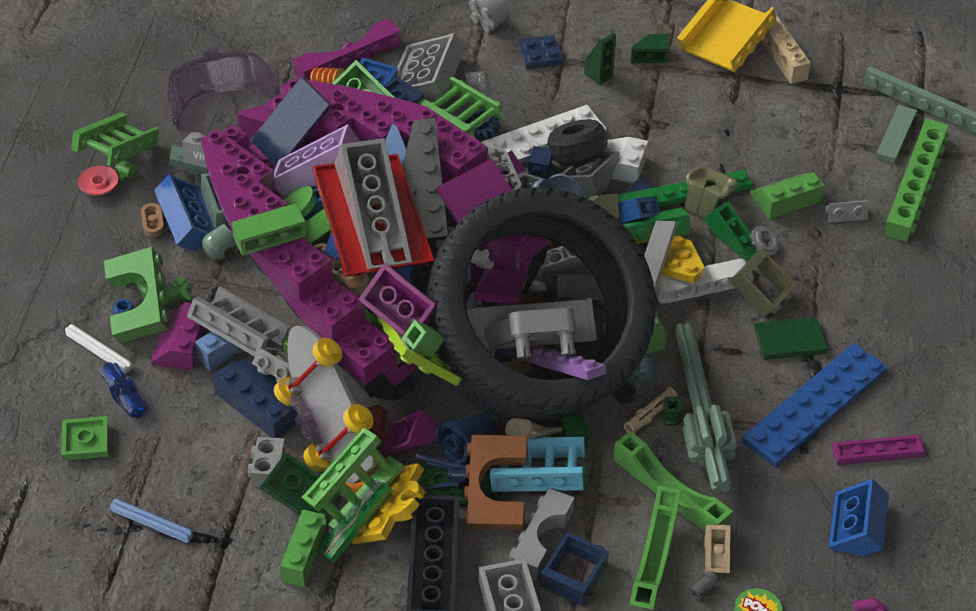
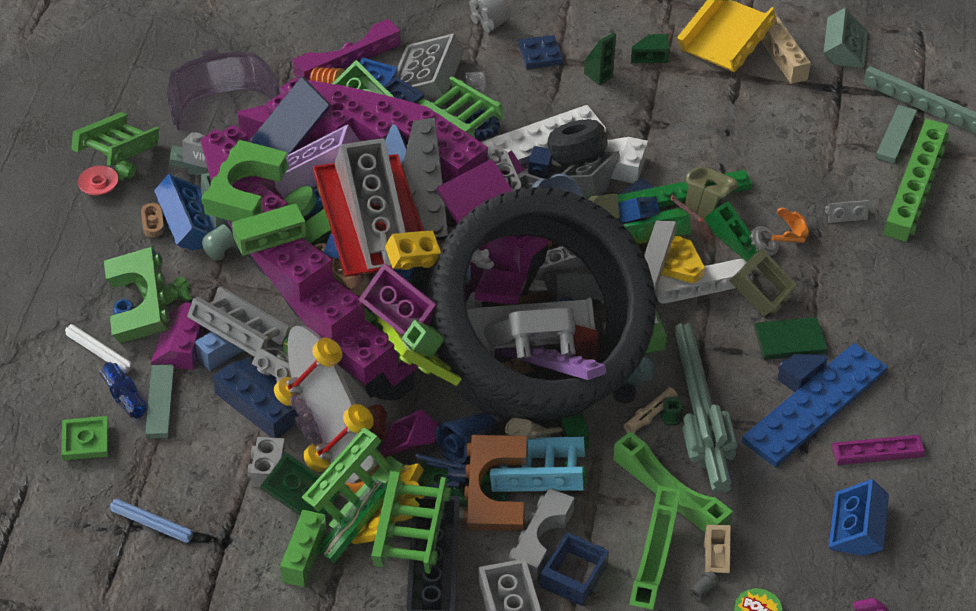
(159, 401): none -> sand green tile
(243, 161): none -> bright green arch
(392, 508): none -> bright green fence
(412, 250): none -> yellow brick
(585, 342): none -> clear red piece
(686, 208): none -> clear red piece
(789, 195): bright green slope -> none
(797, 224): none -> orange helmet
(800, 369): none -> dark blue slope
(845, 40): none -> sand green slope

